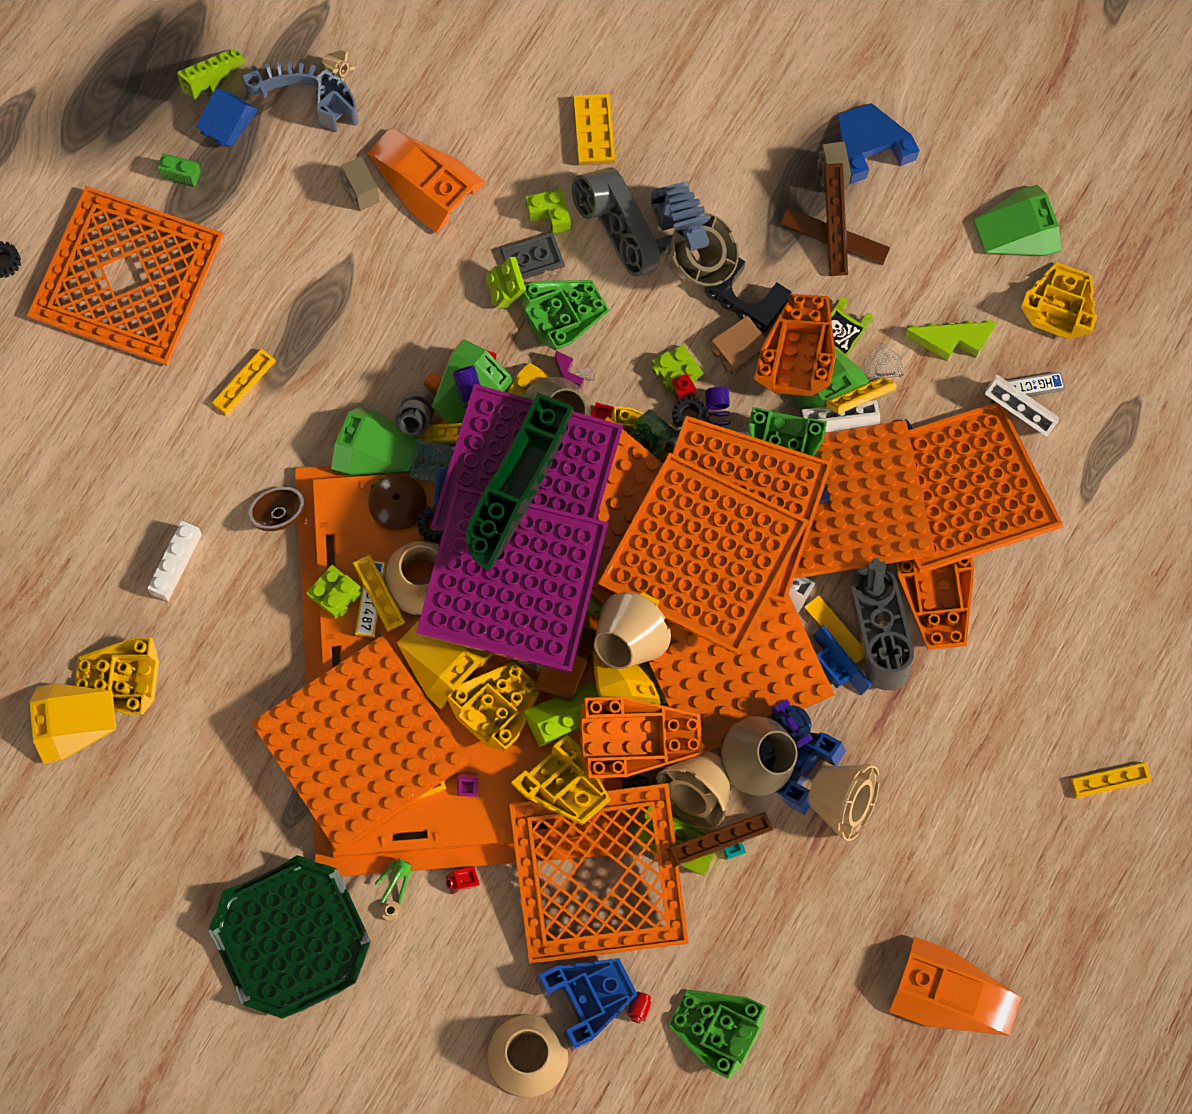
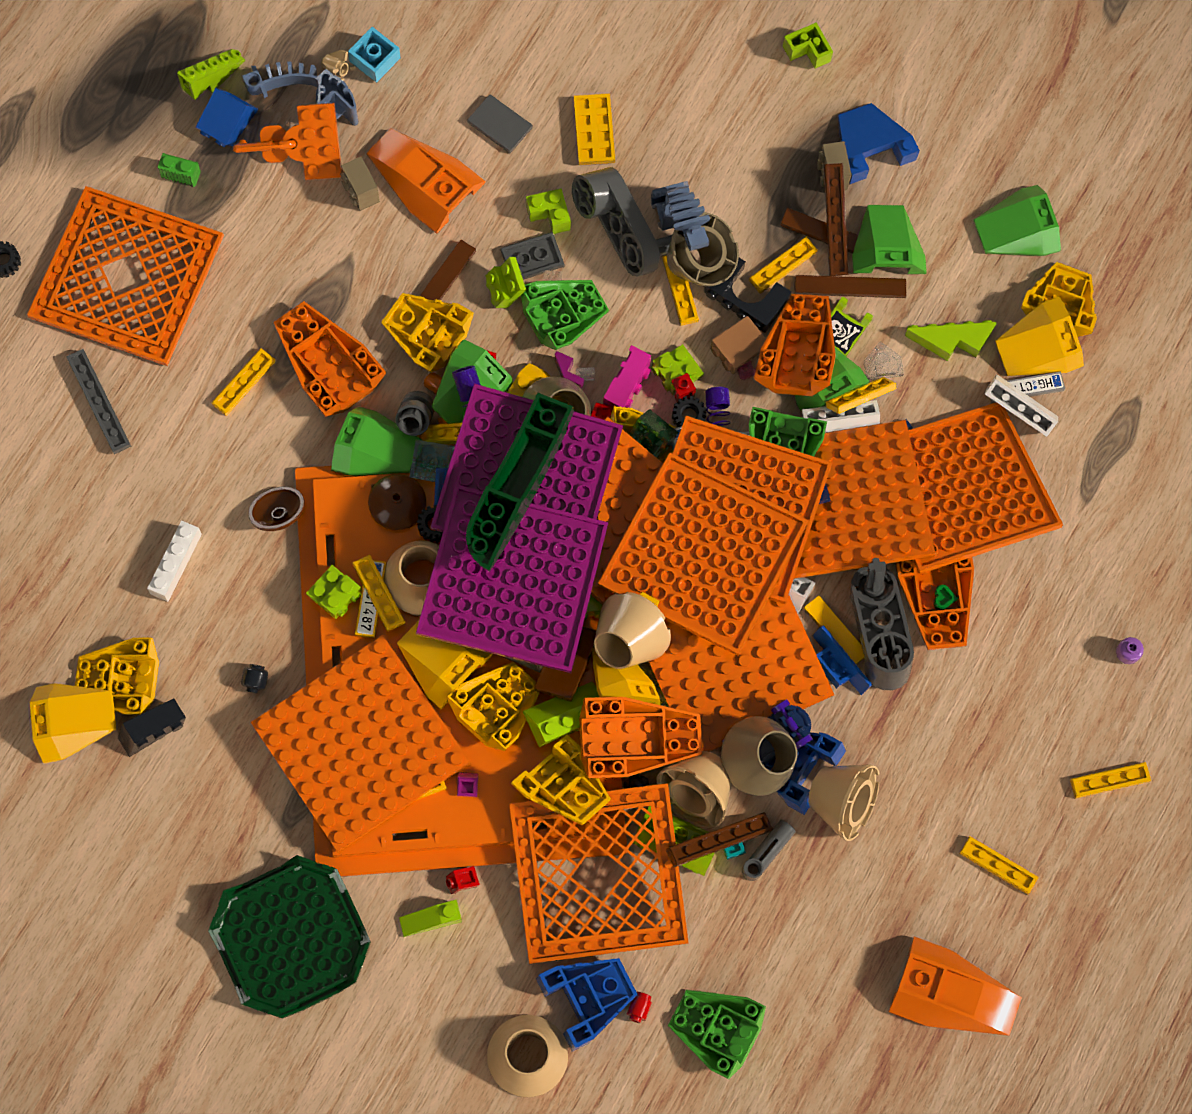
(98, 401): none -> dark grey plate
(151, 726): none -> black wedge
(254, 678): none -> black head
(314, 137): none -> orange plate
(327, 360): none -> orange wedge
(374, 54): none -> medium azure brick
(391, 917): tan plate -> none
(401, 869): bright green plant -> none
(427, 328): none -> yellow wedge
(431, 918): none -> lime slope
(449, 271): none -> reddish brown tile
(500, 123): none -> dark grey tile
(628, 379): none -> dark pink wedge
(682, 297): none -> yellow tile
(746, 374): none -> clear pink plate
(780, 835): none -> dark grey piece
(783, 265): none -> yellow tile
(810, 42): none -> lime brick
(850, 286): none -> reddish brown tile
(887, 241): none -> bright green wedge
(944, 597): none -> green tile
(998, 865): none -> yellow tile
(1041, 342): none -> yellow wedge
(1129, 650): none -> medium lavender head

